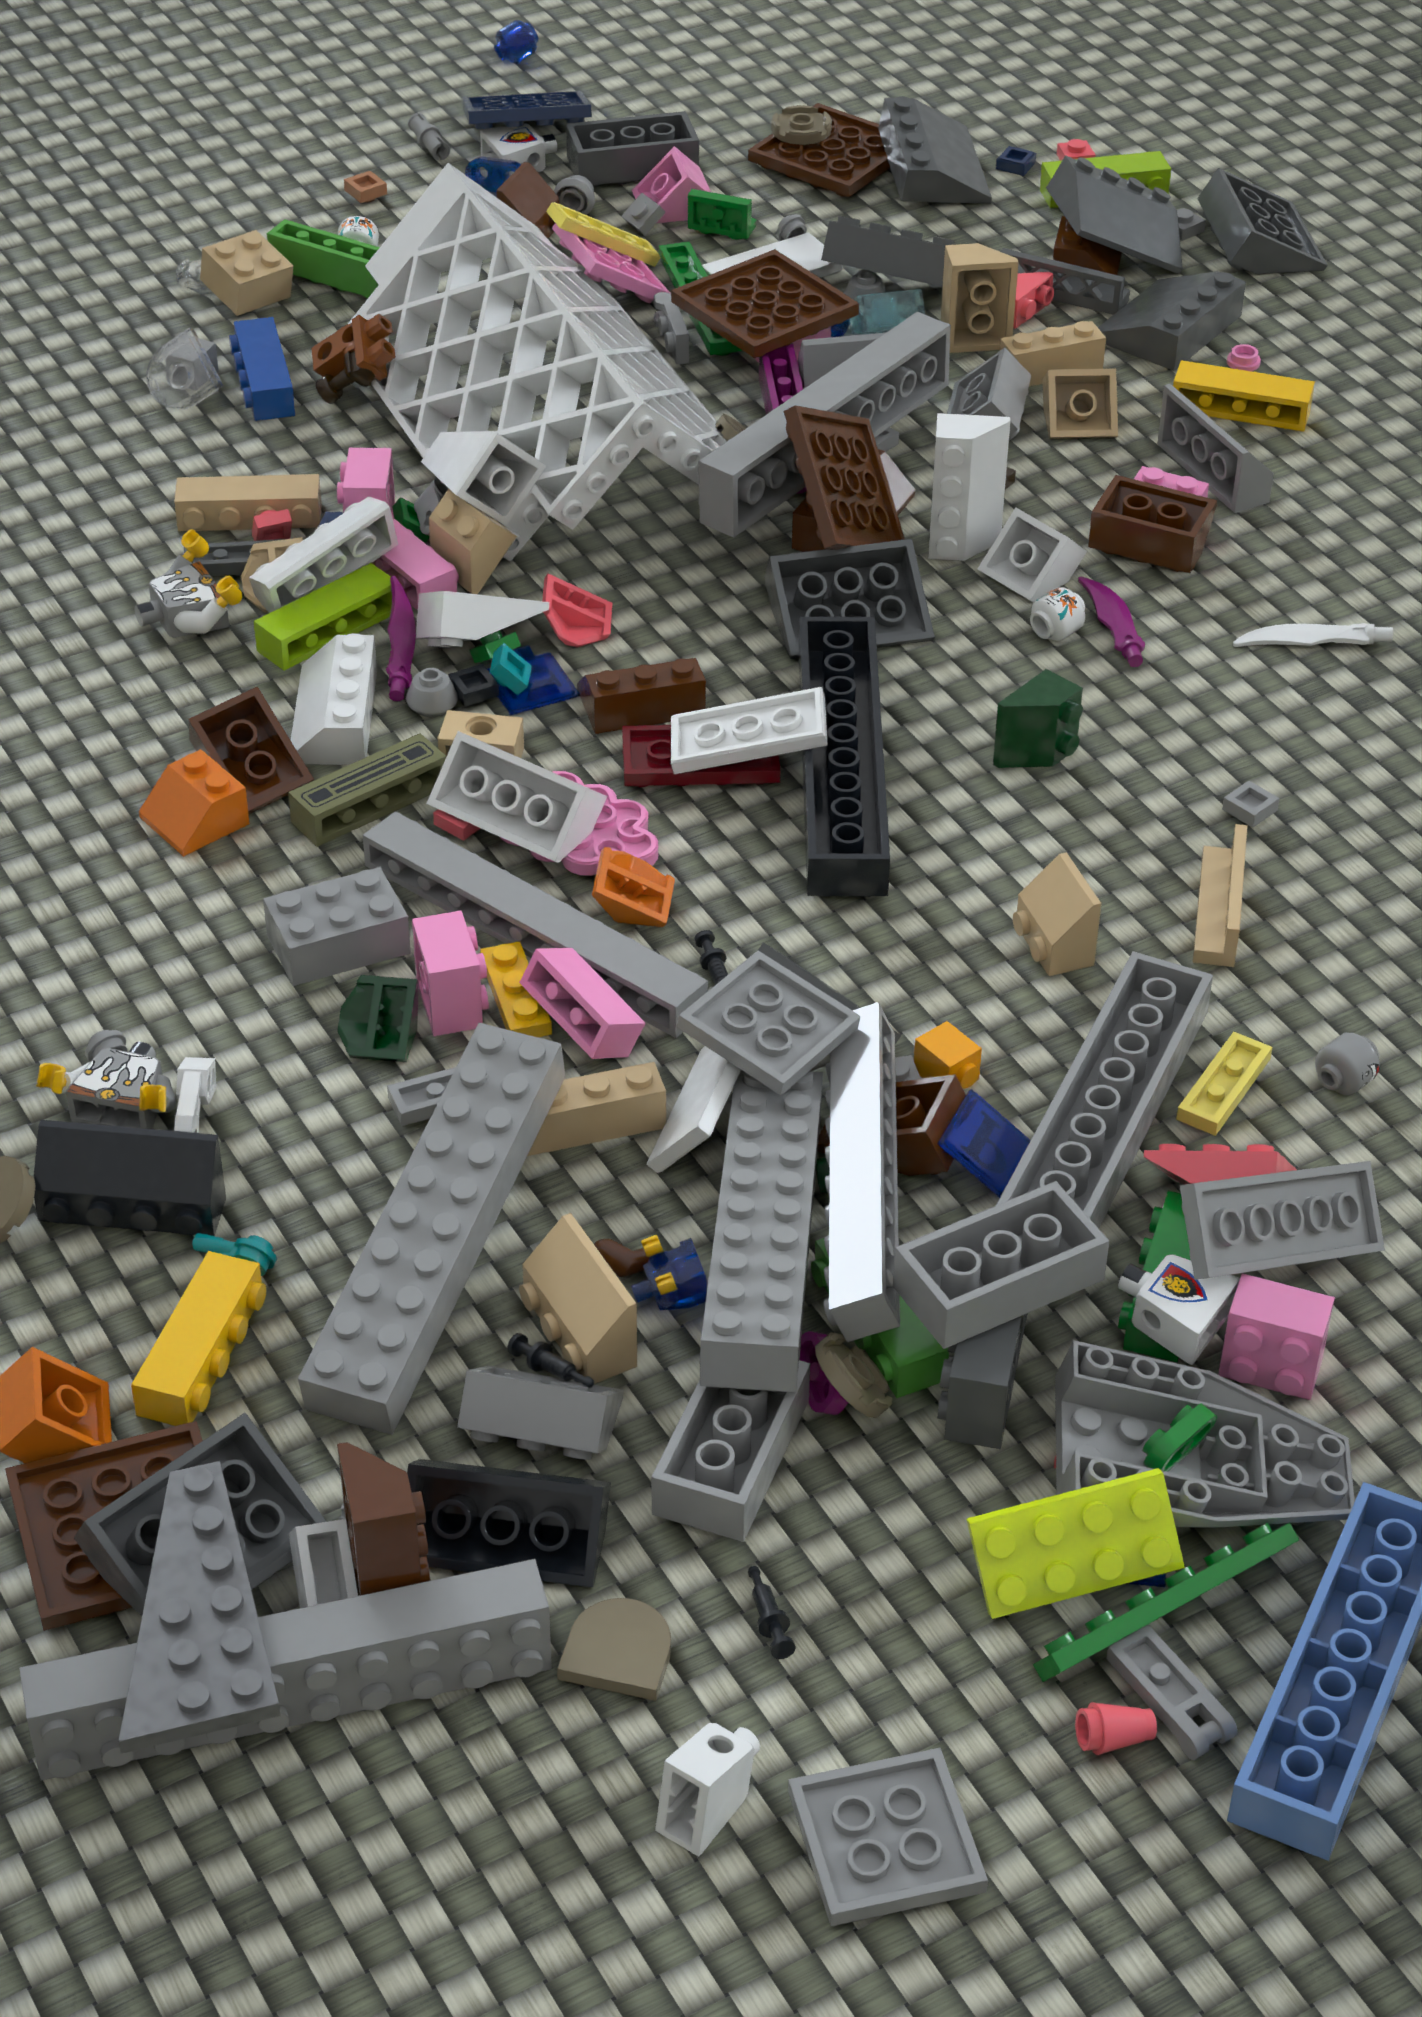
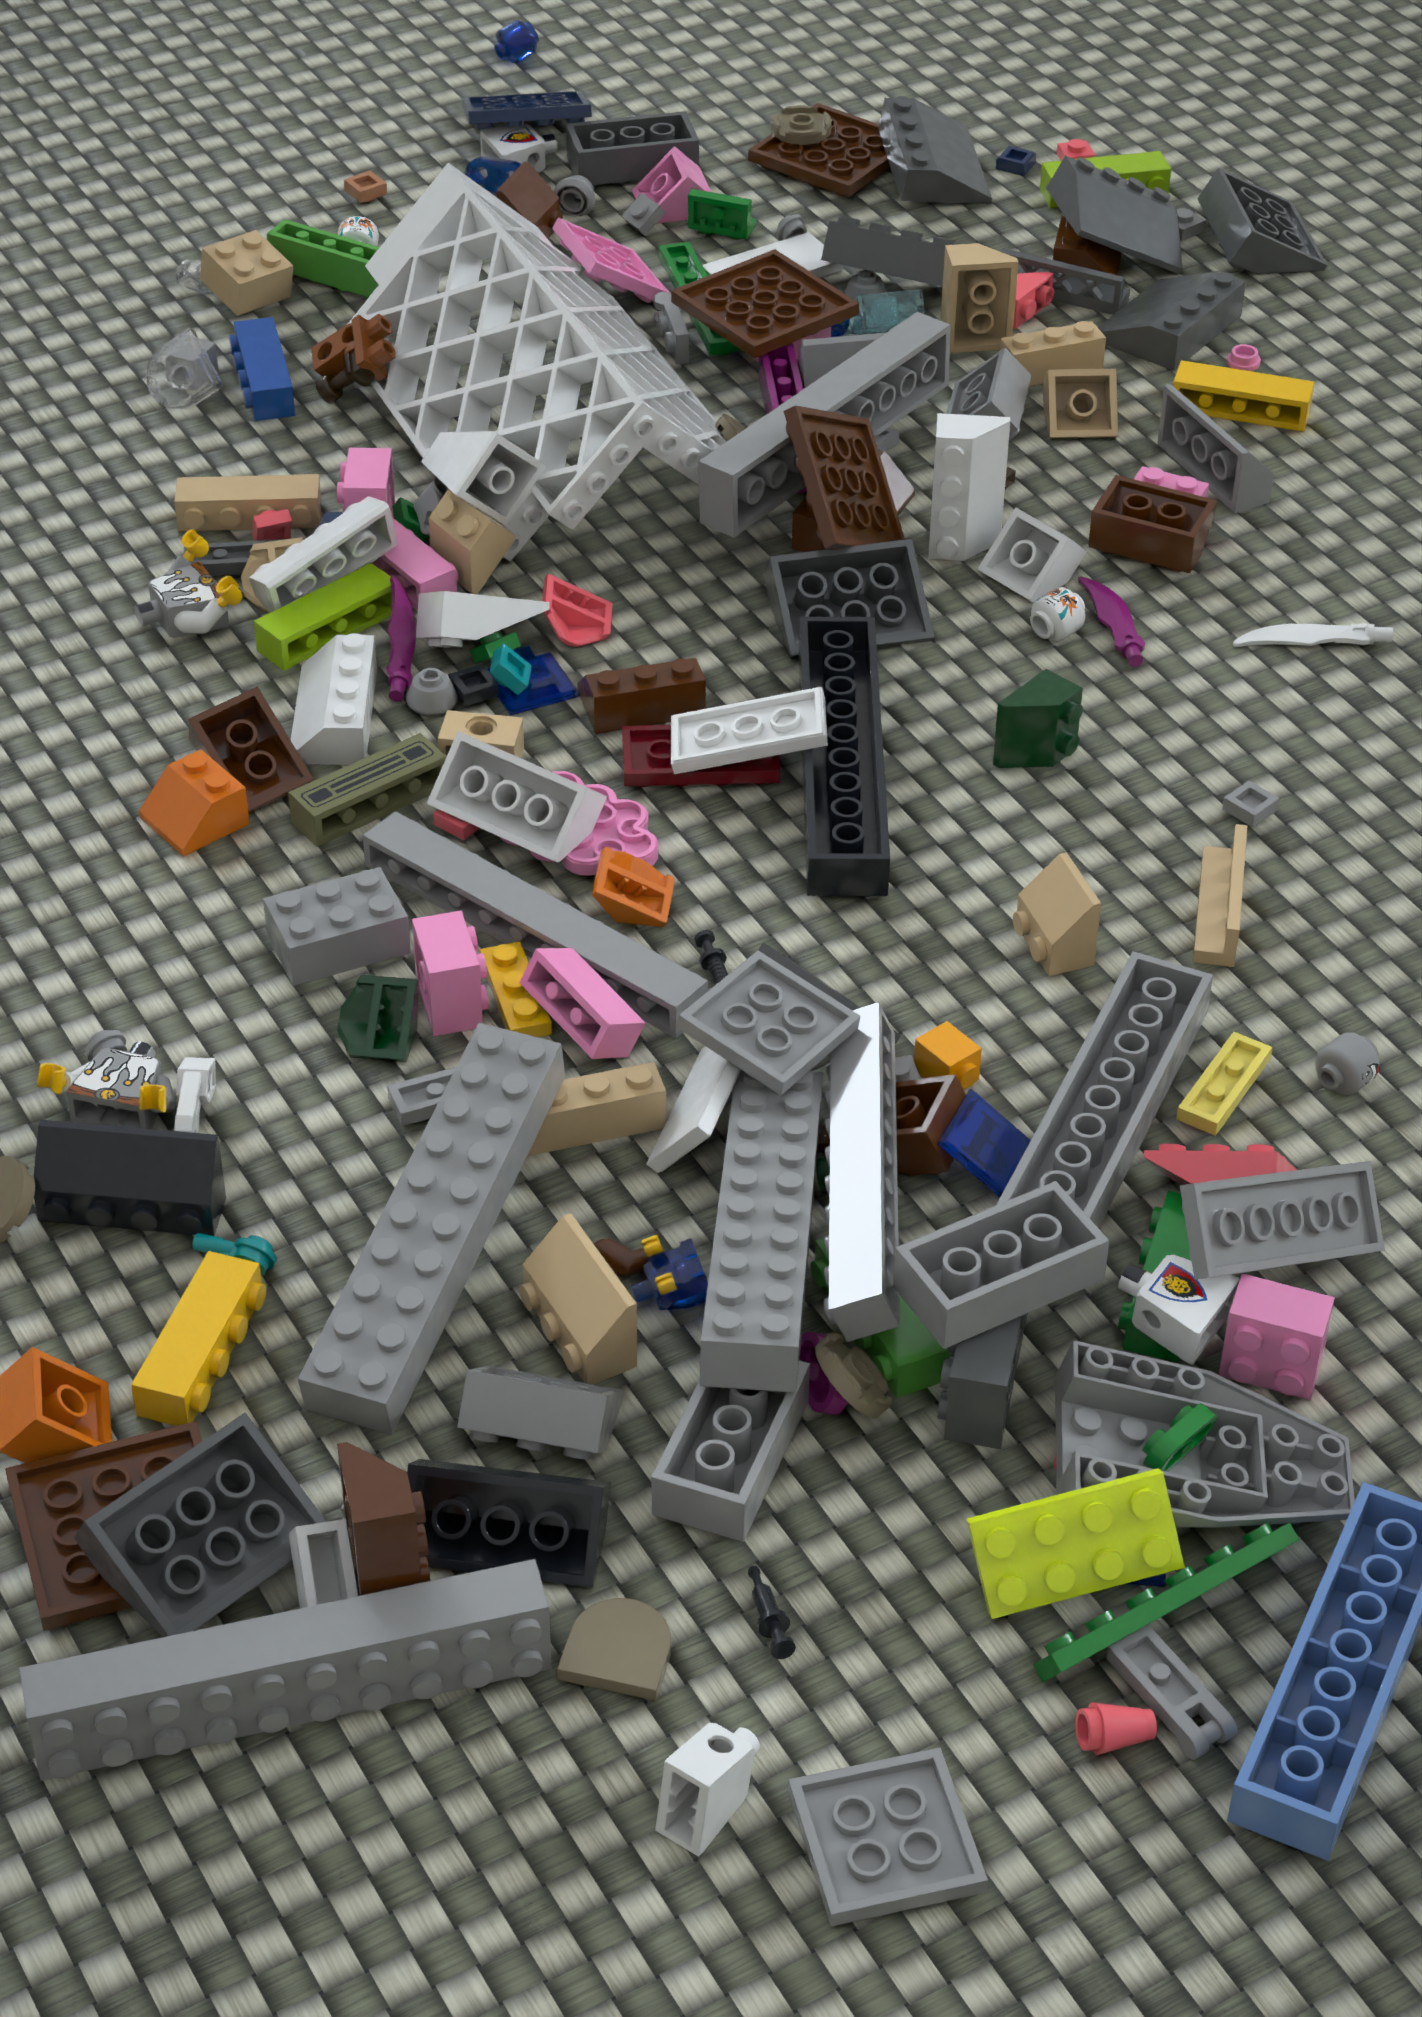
(199, 1635): flat silver wing -> none
(428, 136): light grey pin -> none
(541, 1357): black piece -> none
(603, 234): light yellow tile -> none

